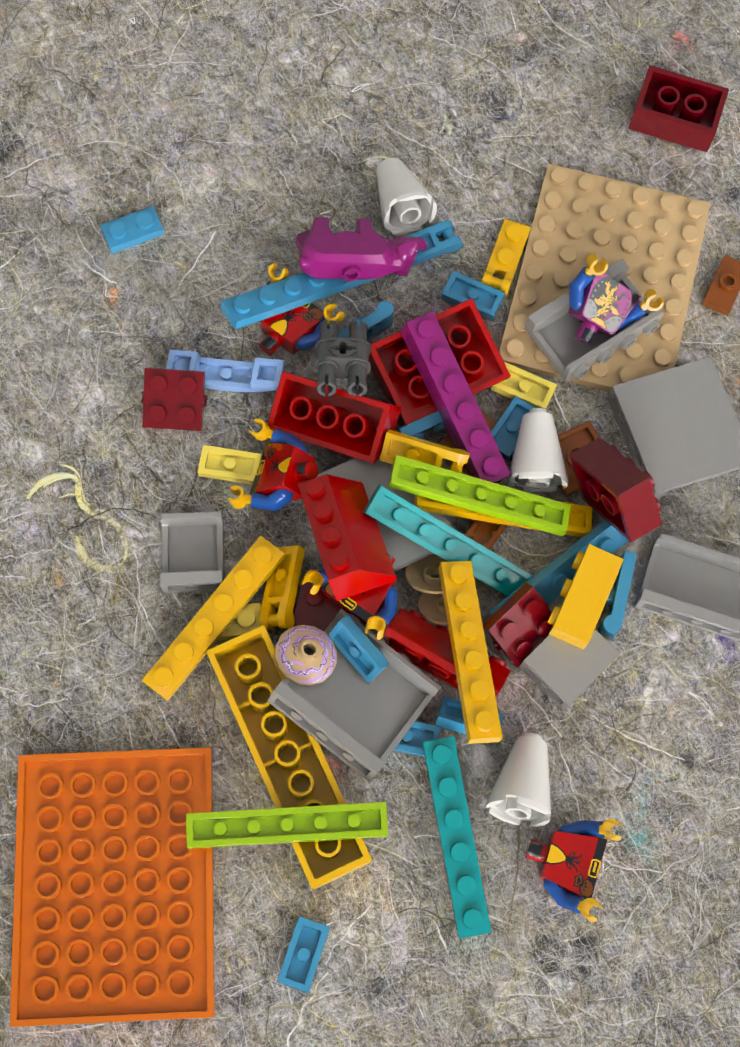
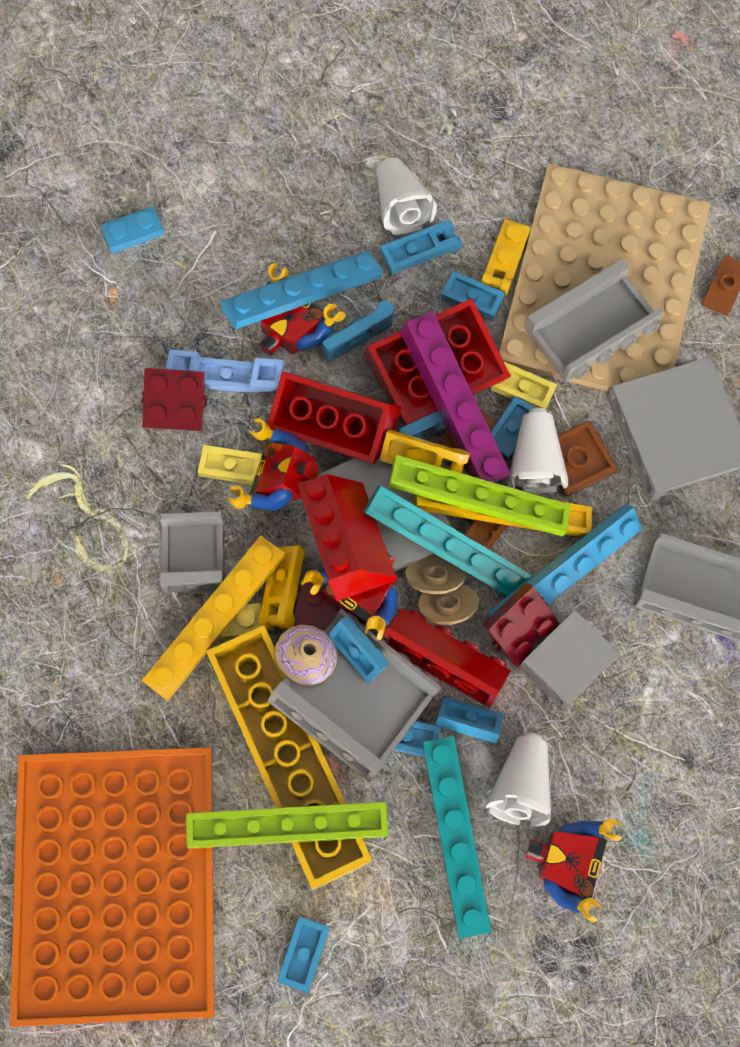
(342, 358): dark grey pin -> none
(354, 254): magenta animal -> none
(470, 653): yellow plate -> none
(584, 596): yellow brick -> none
(604, 303): torso -> none
(616, 489): dark red brick -> none
(618, 597): dark azure plate -> none
(678, 108): dark red brick -> none

